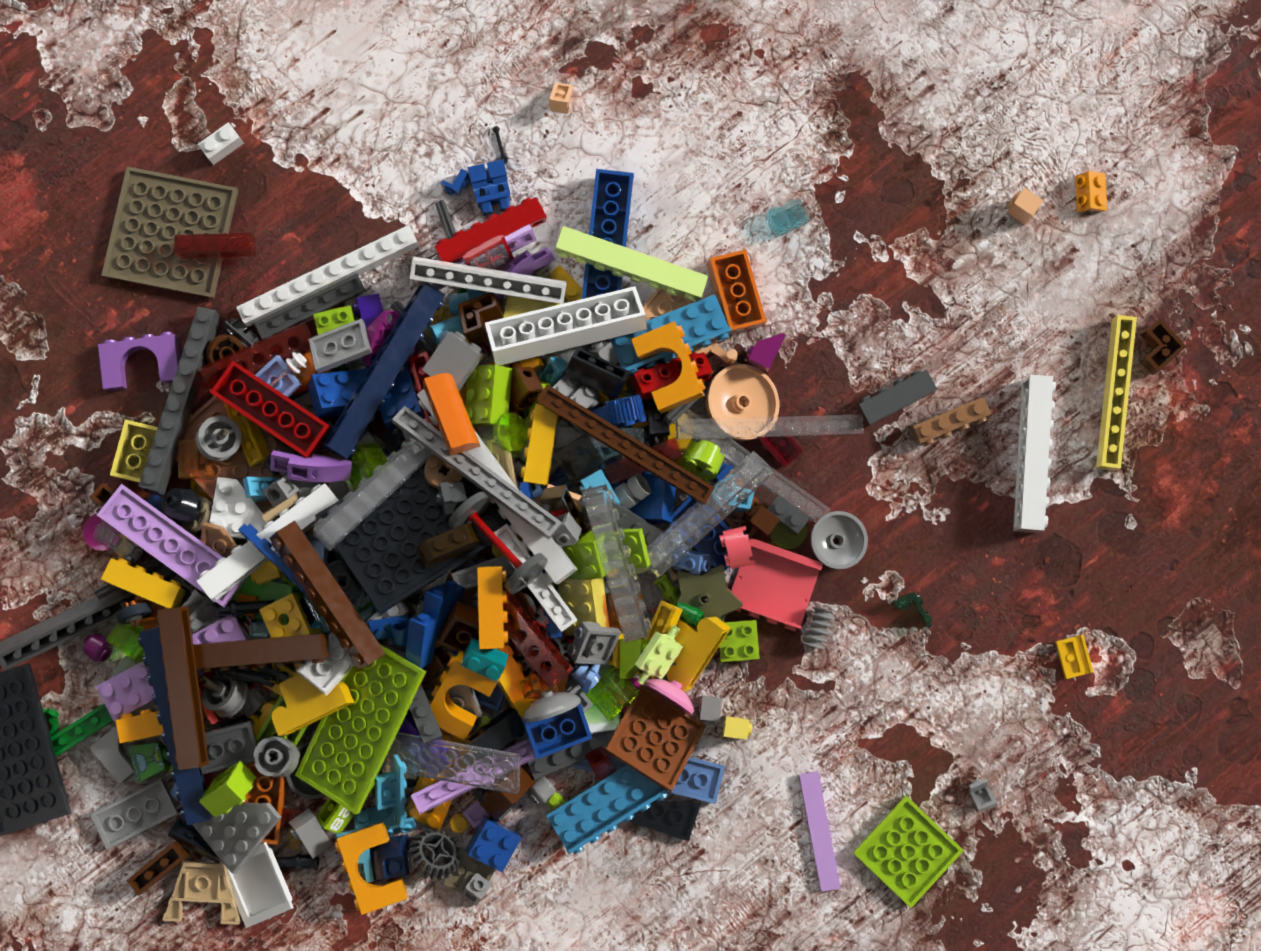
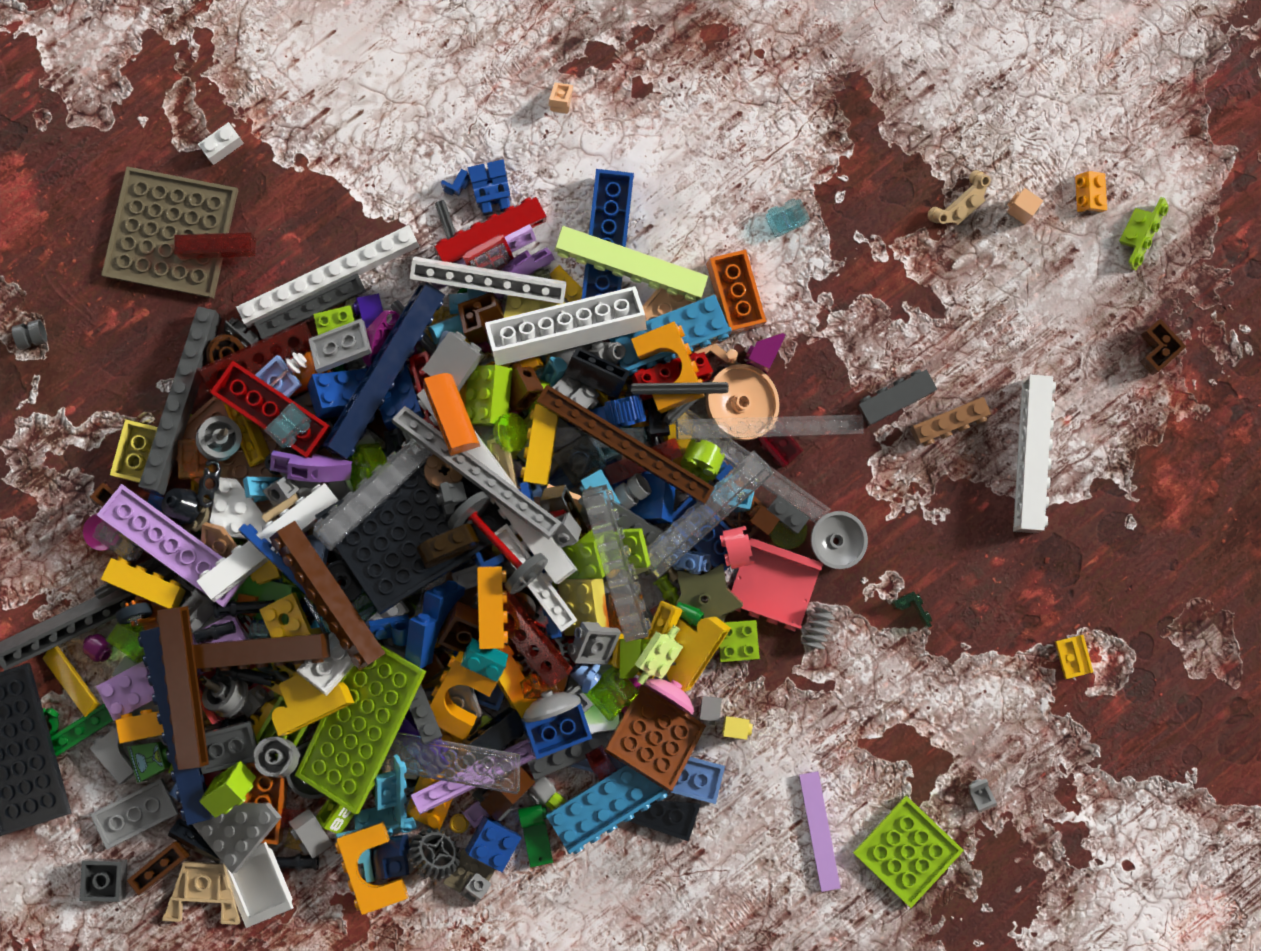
(33, 333): none -> dark grey wheel
(71, 680): none -> yellow slope
(103, 880): none -> dark grey brick
(115, 354): medium lavender arch -> none
(202, 488): none -> black piece
(215, 631): none -> black pin
(288, 426): none -> clear light blue brick
(495, 561): none -> blue bracket
(496, 129): black hinge -> none
(536, 835): none -> green door
(620, 351): none -> light grey plate
(680, 388): none -> dark grey axle
(965, 204): none -> tan plate
(1116, 393): light yellow brick -> none
(1141, 231): none -> lime bracket

